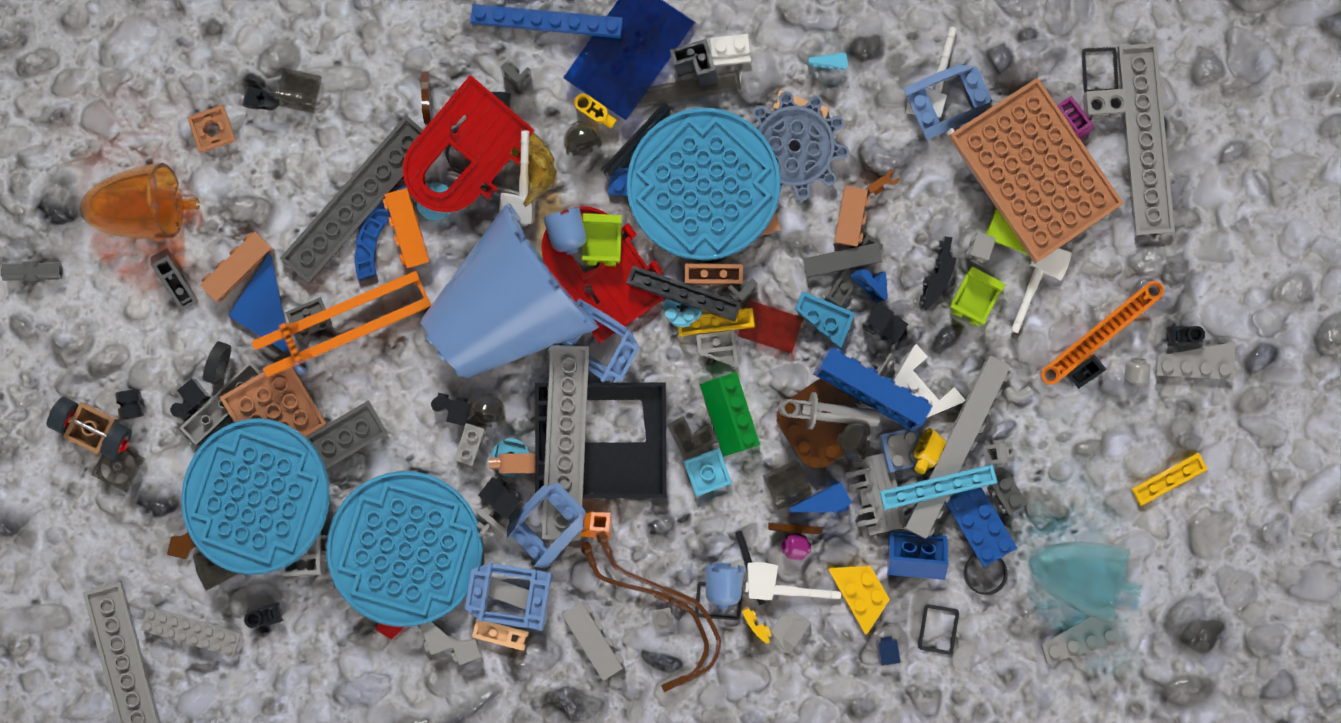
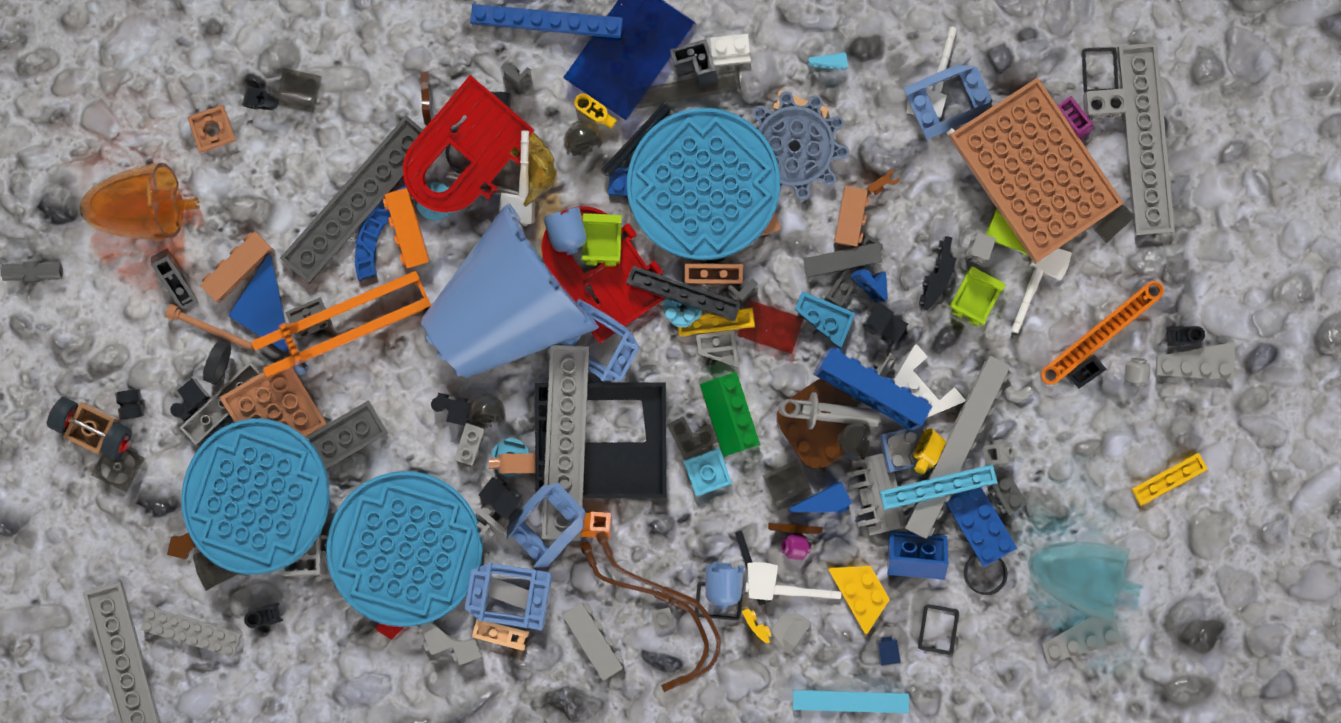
(174, 313): none -> nougat piece
(850, 701): none -> medium azure tile
(1113, 223): none -> clear smoke tile

